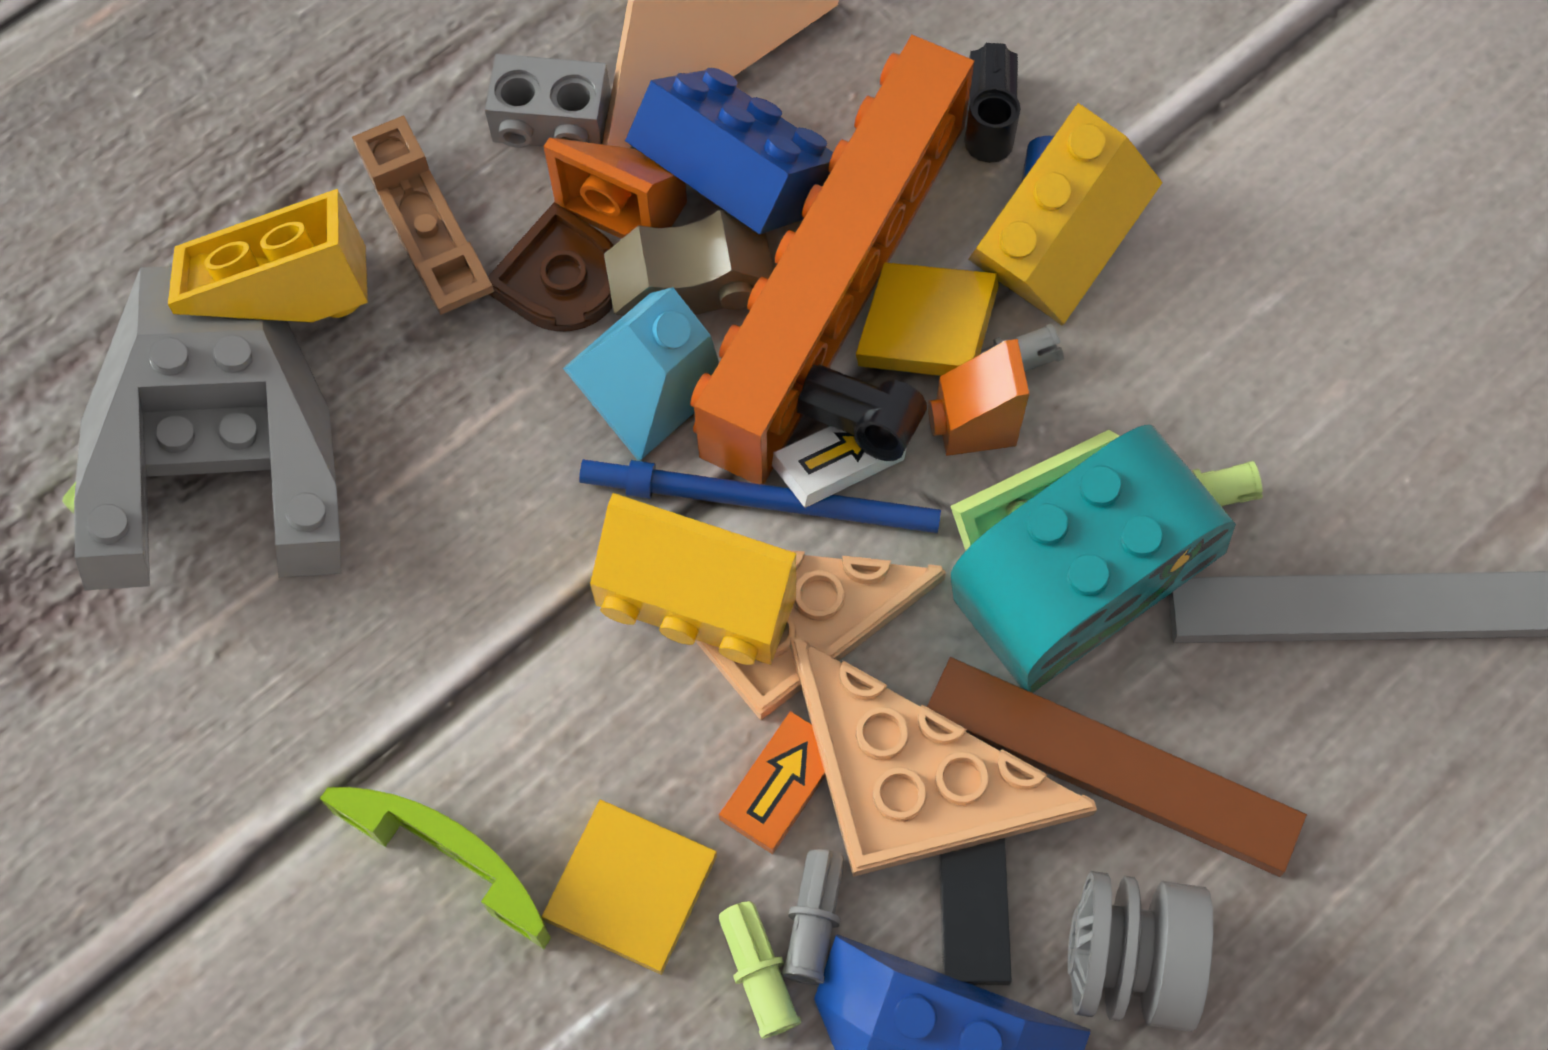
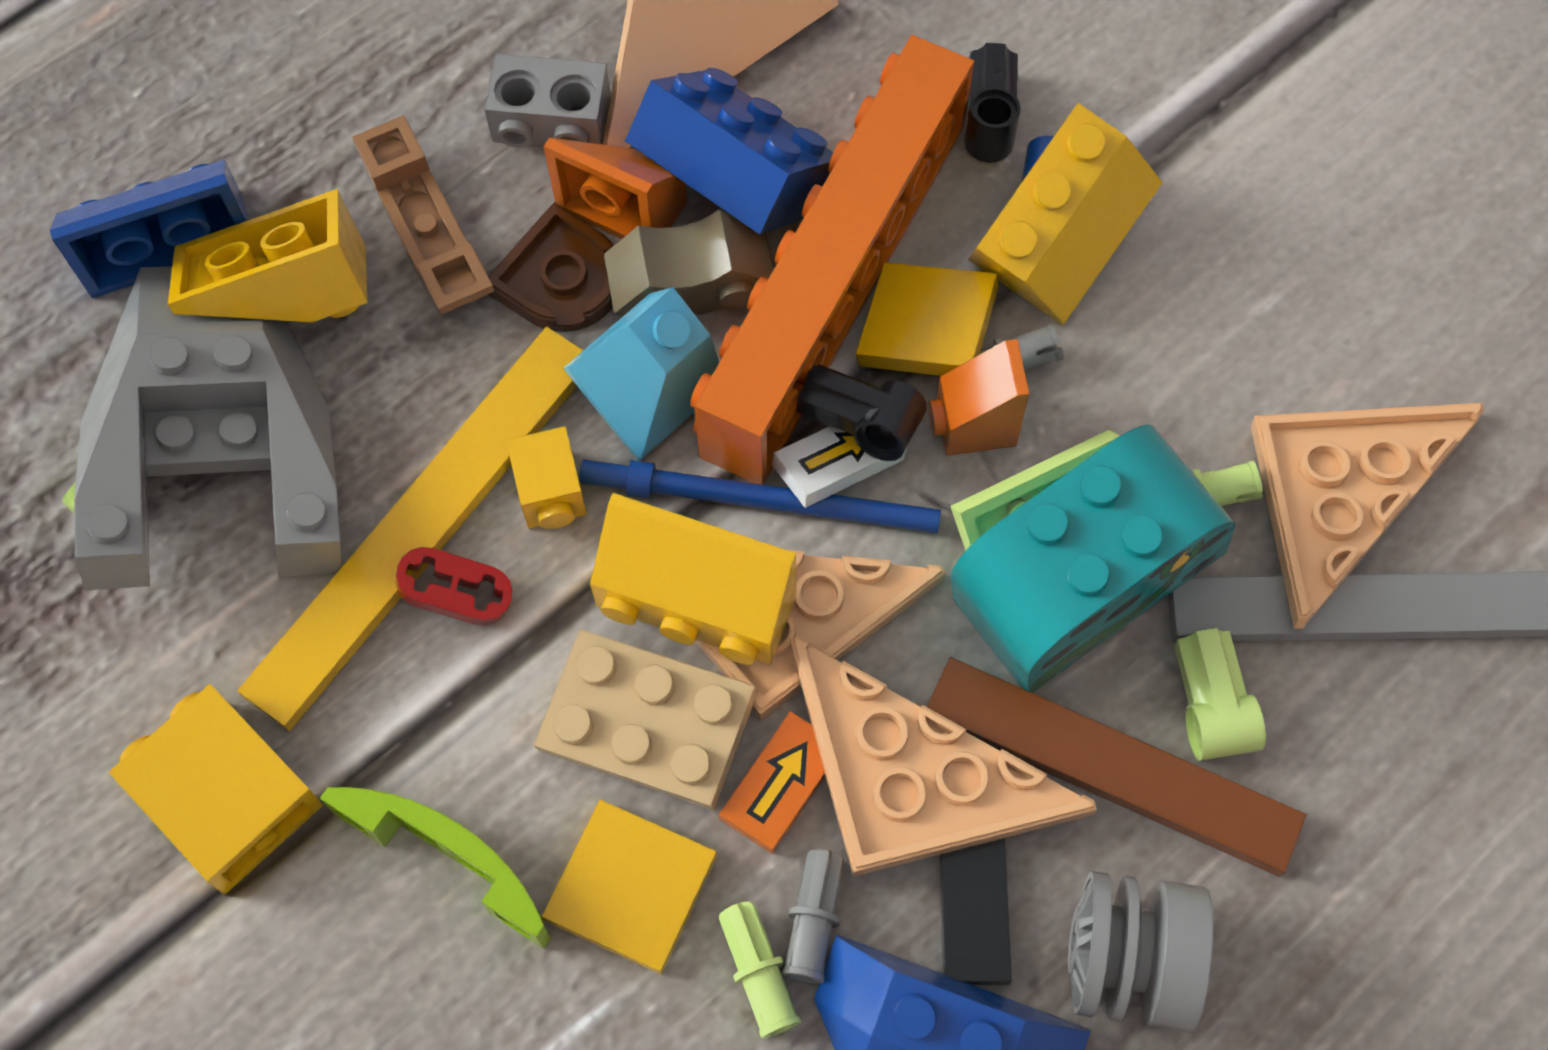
(141, 226): none -> blue slope
(215, 788): none -> yellow panel
(424, 516): none -> yellow tile
(458, 572): none -> red beam
(546, 478): none -> yellow brick
(646, 719): none -> tan plate
(1219, 712): none -> yellowish green piece
(1342, 482): none -> light nougat tile

